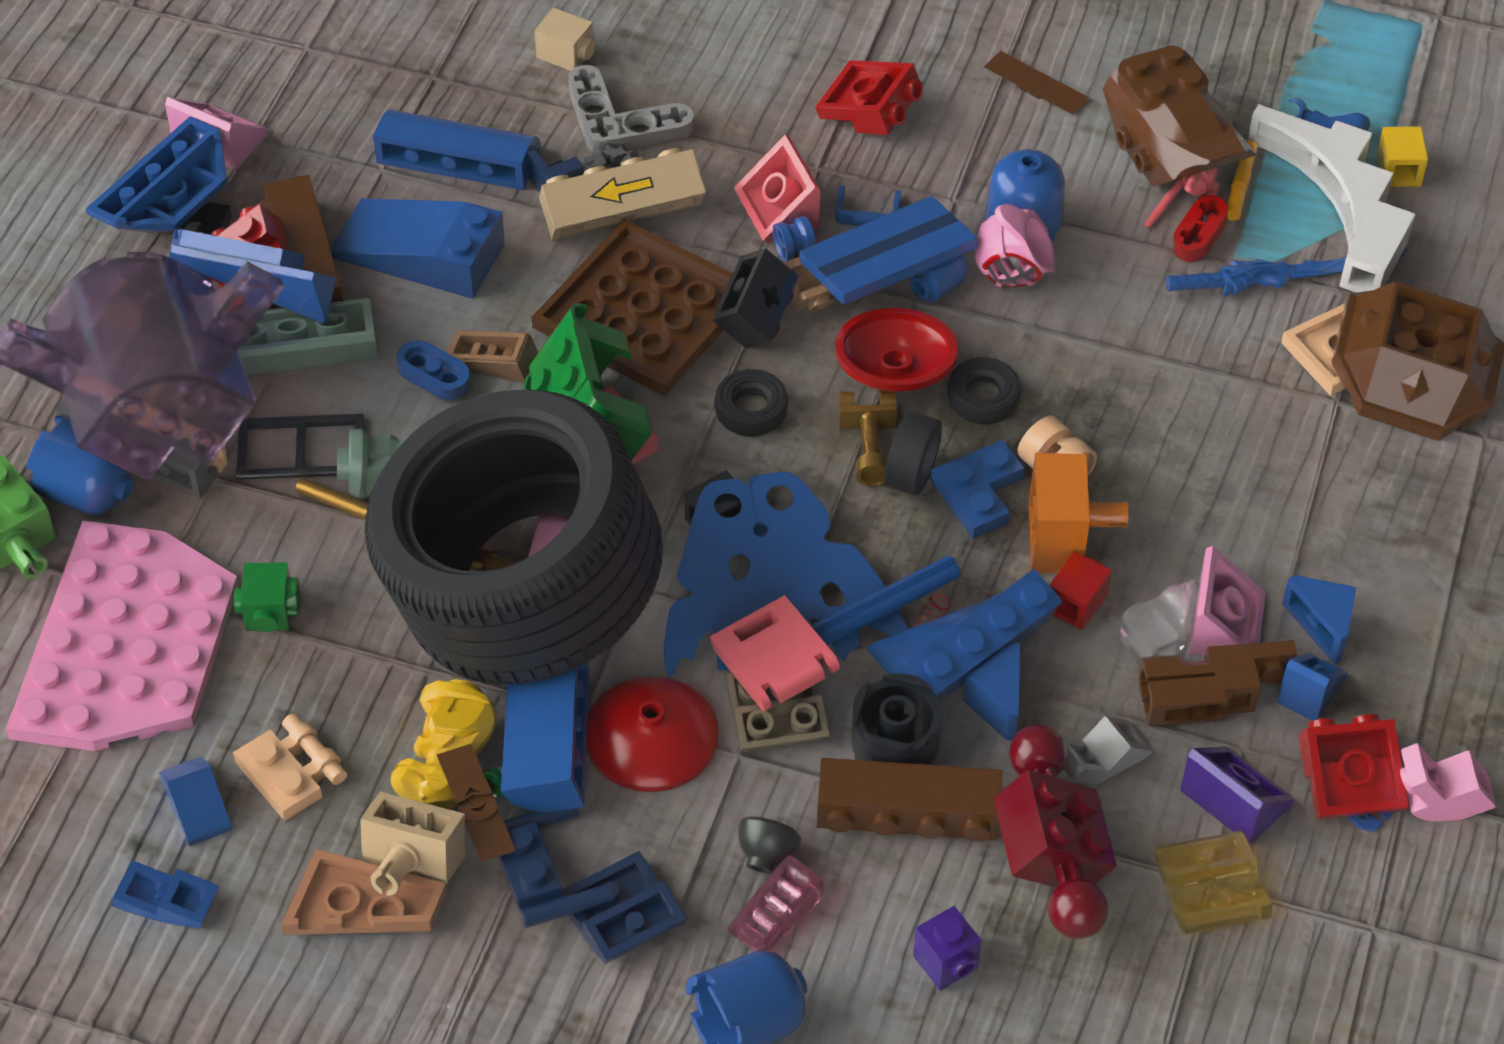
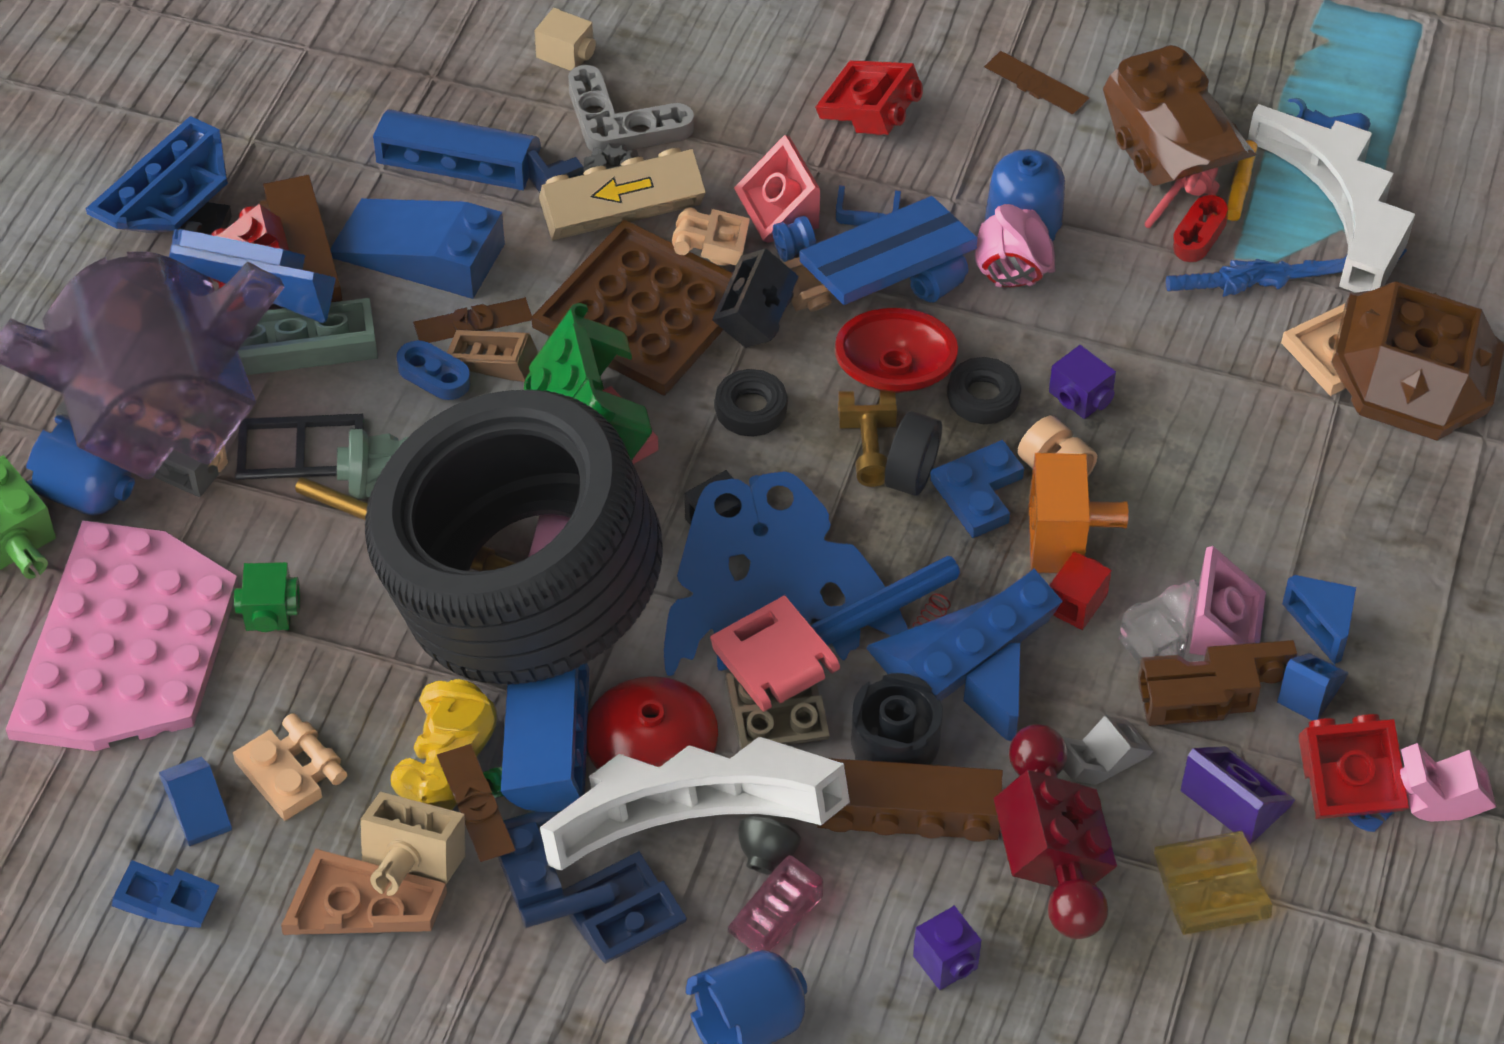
(237, 134): bright pink slope -> none
(475, 319): none -> reddish brown piece
(694, 784): none -> white arch
(718, 235): none -> light nougat plate
(1082, 382): none -> dark purple brick
(1404, 154): yellow brick -> none

